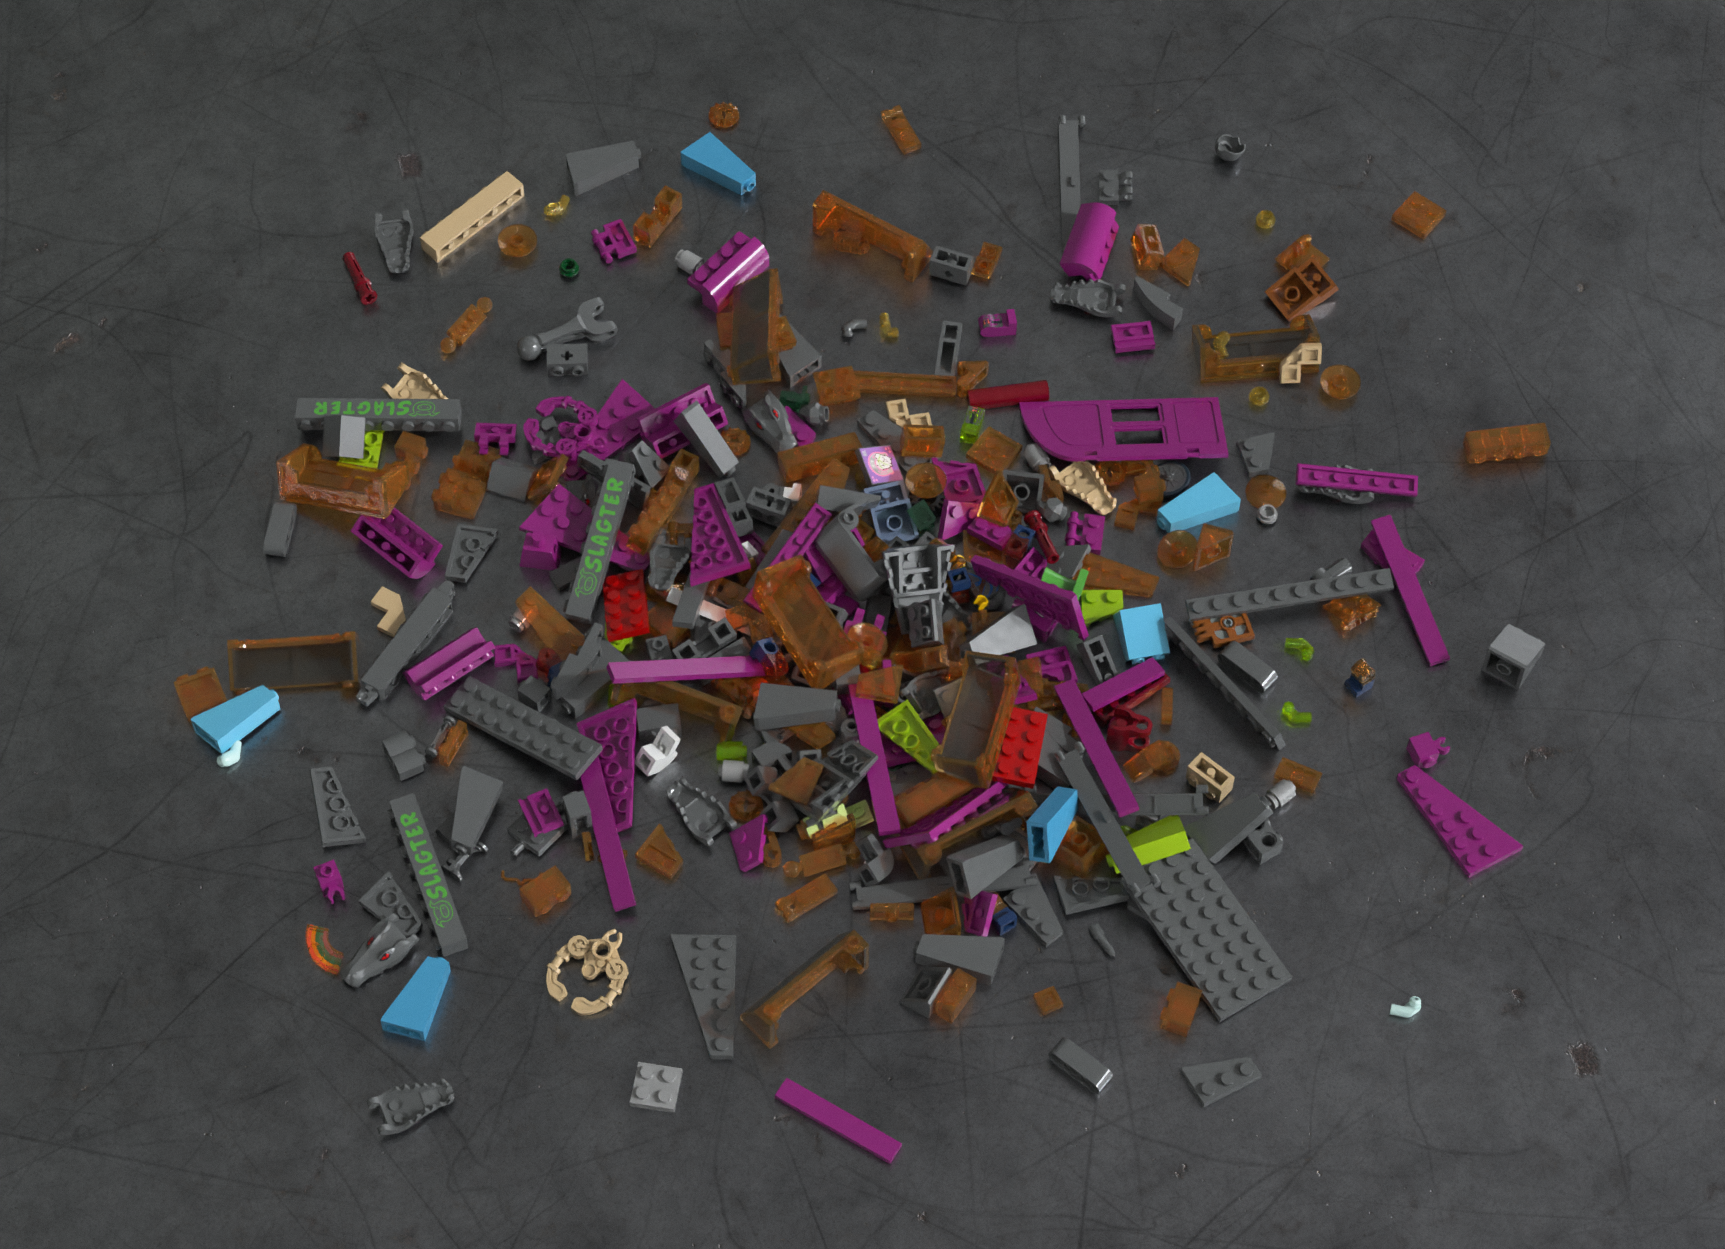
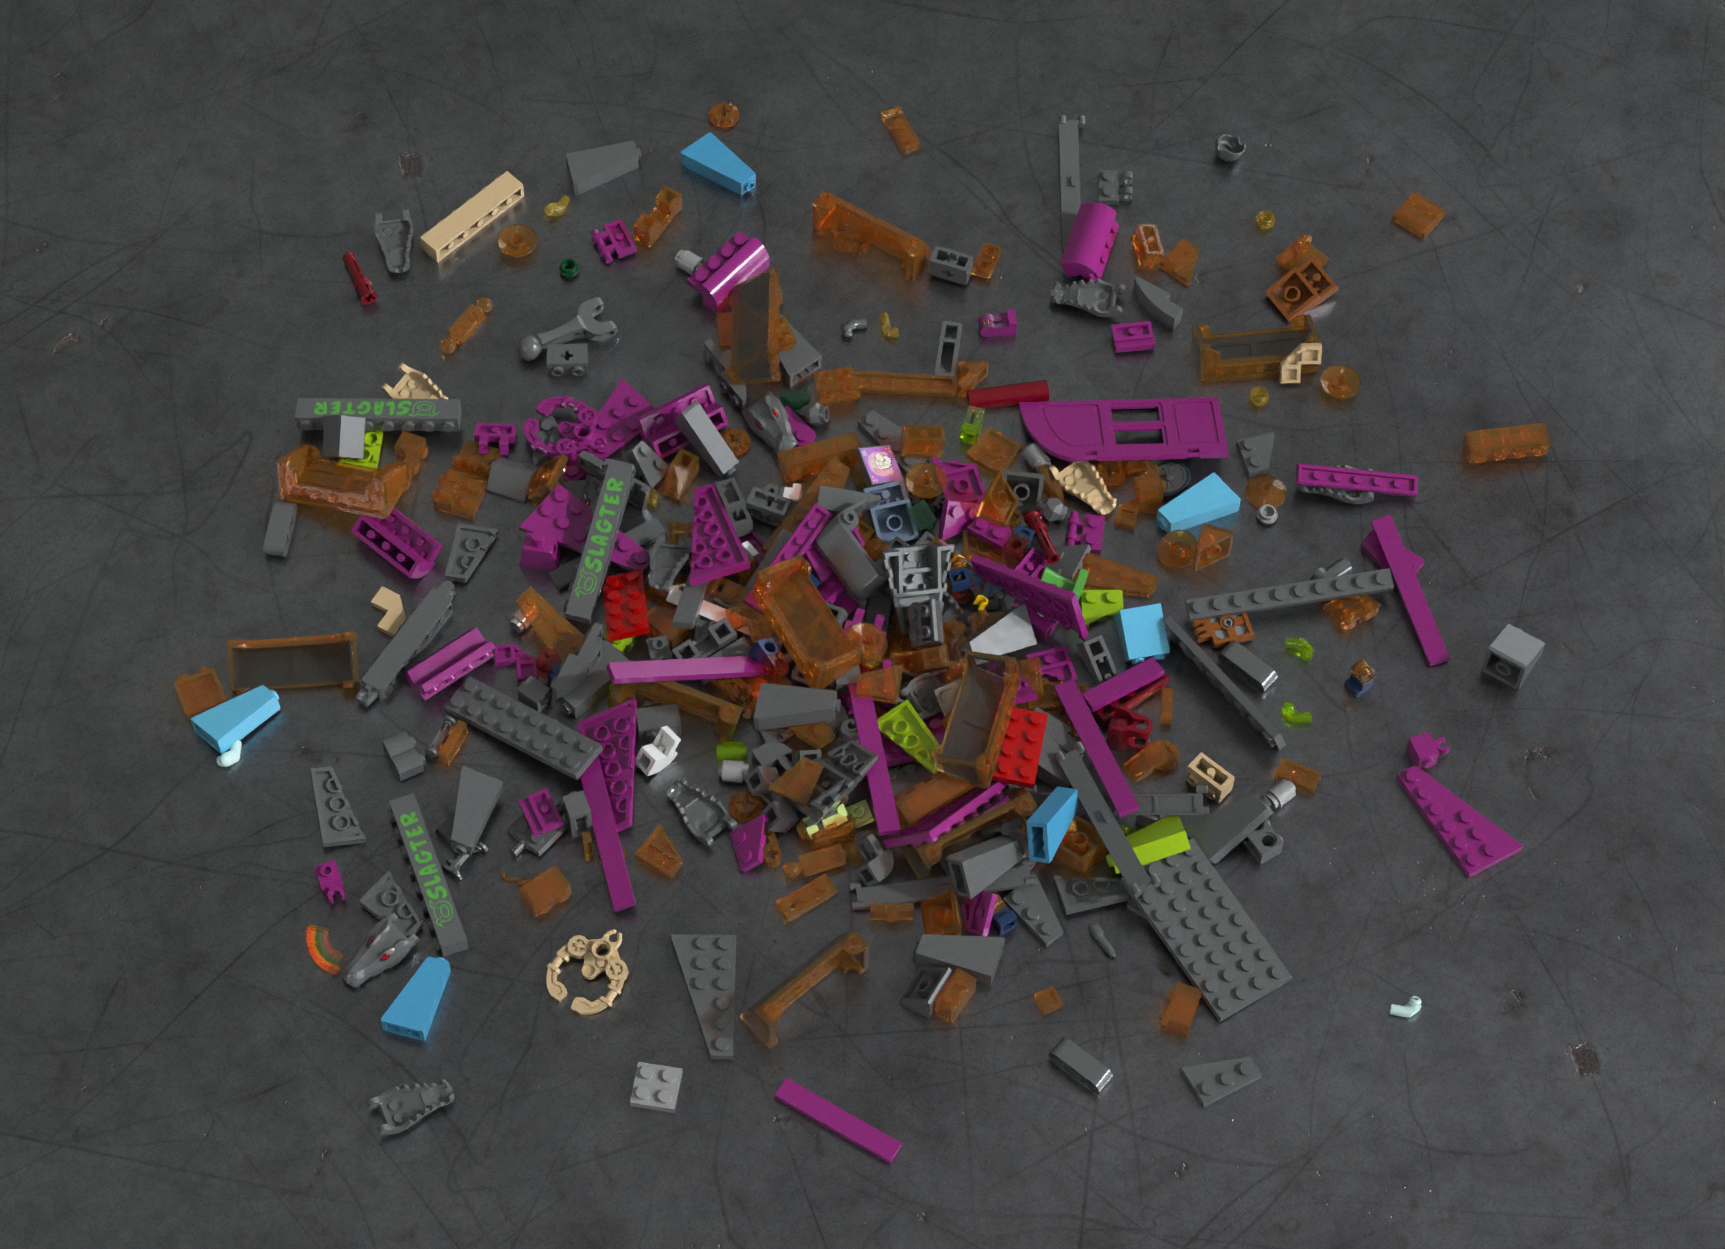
(656, 517): clear orange brick -> none
(898, 414): tan tile -> none
(1220, 343): clear yellow arm -> none

